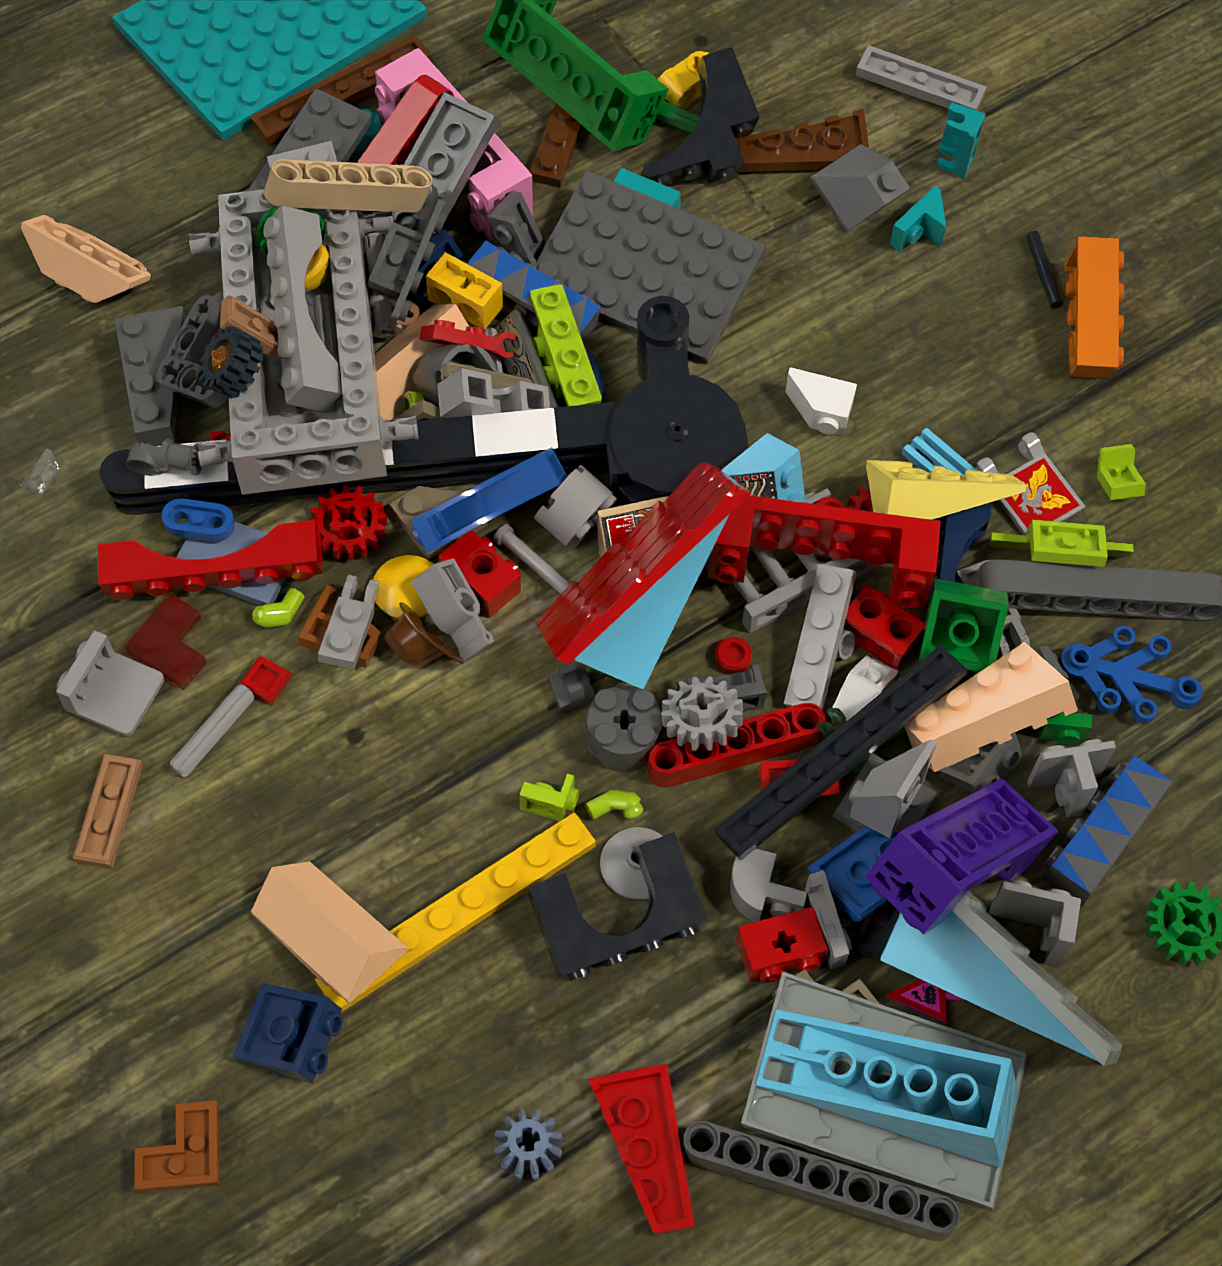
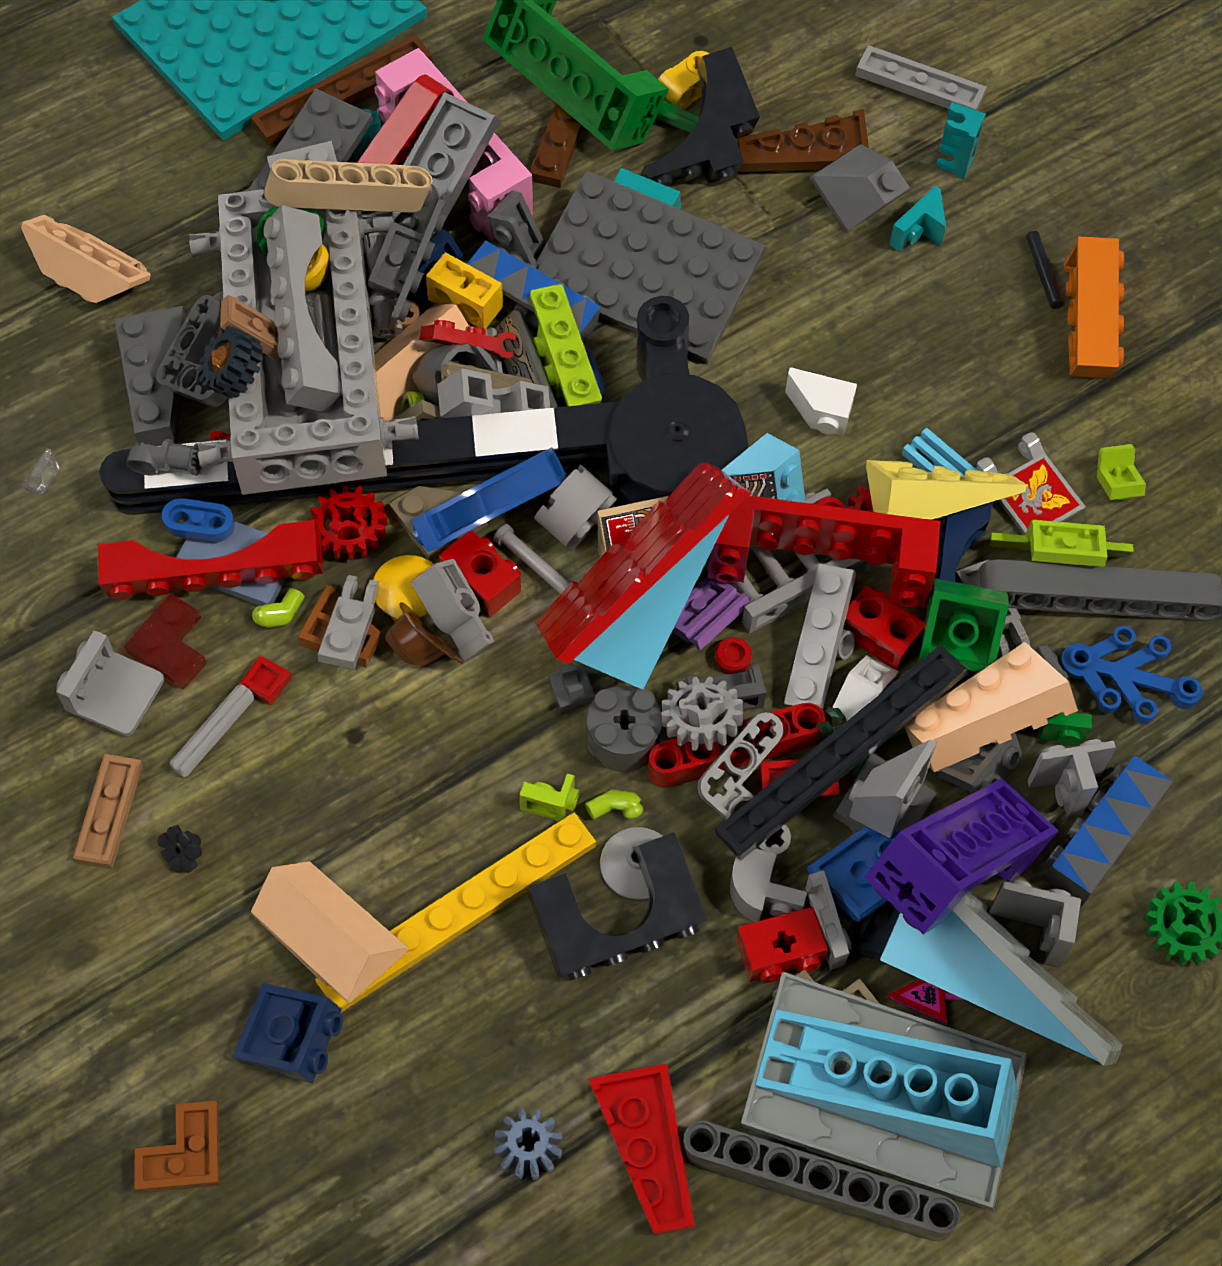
(180, 848): none -> black plant
(708, 611): none -> medium lavender plate
(734, 791): none -> light grey beam

